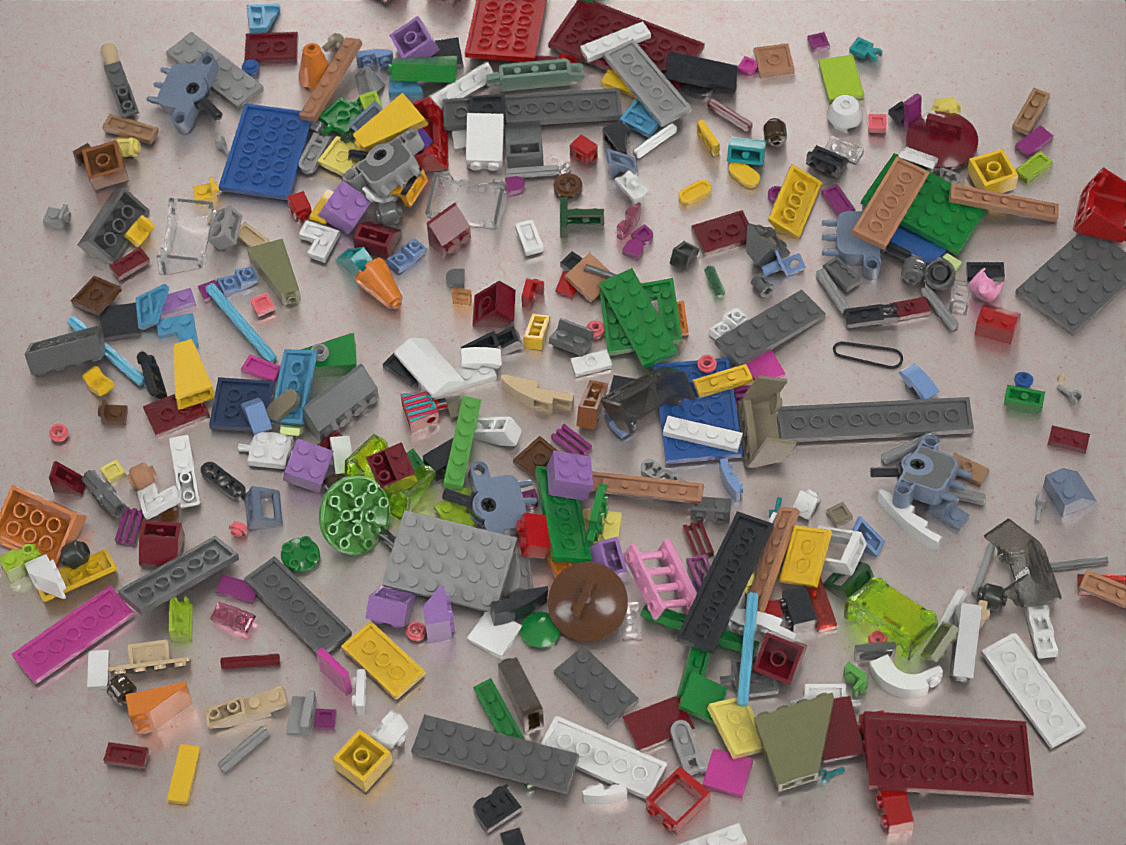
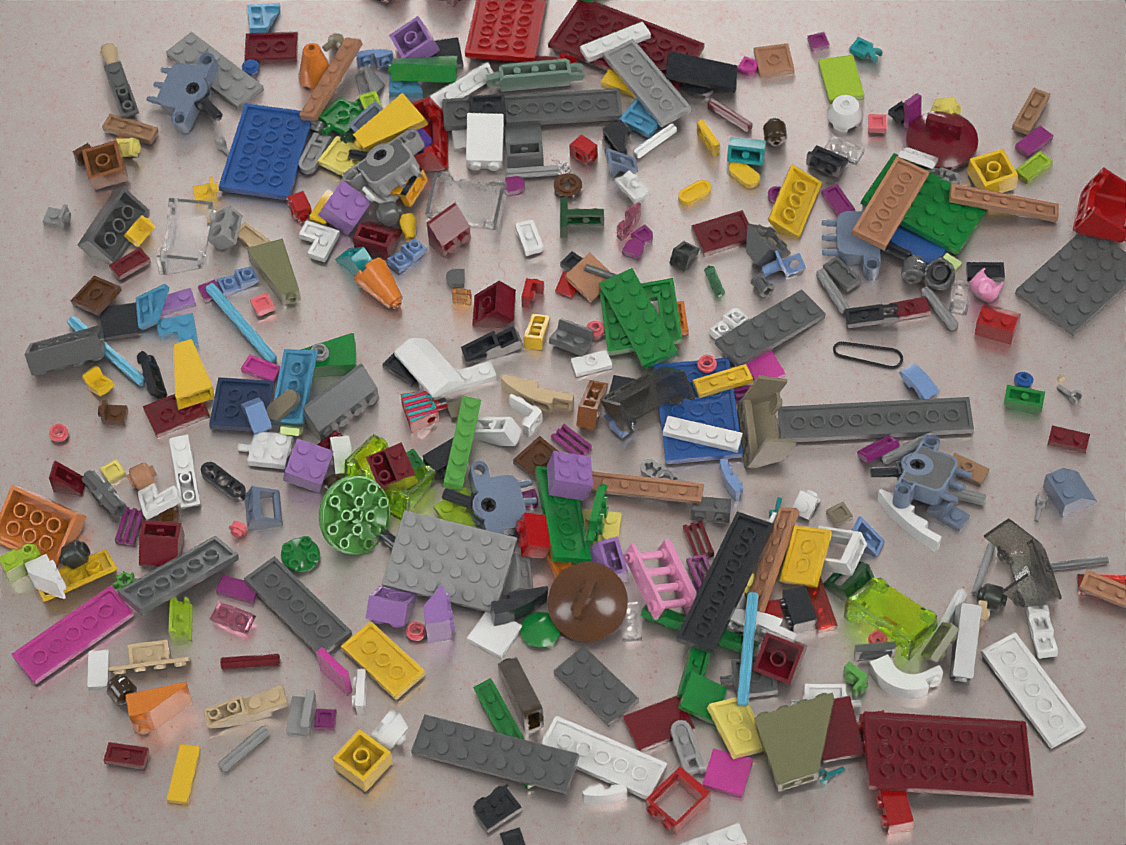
(123, 579): none -> bright green gear
(408, 226): none -> yellow cone
(480, 356): white slope -> none
(533, 414): none -> white bracket
(878, 448): none -> magenta tile

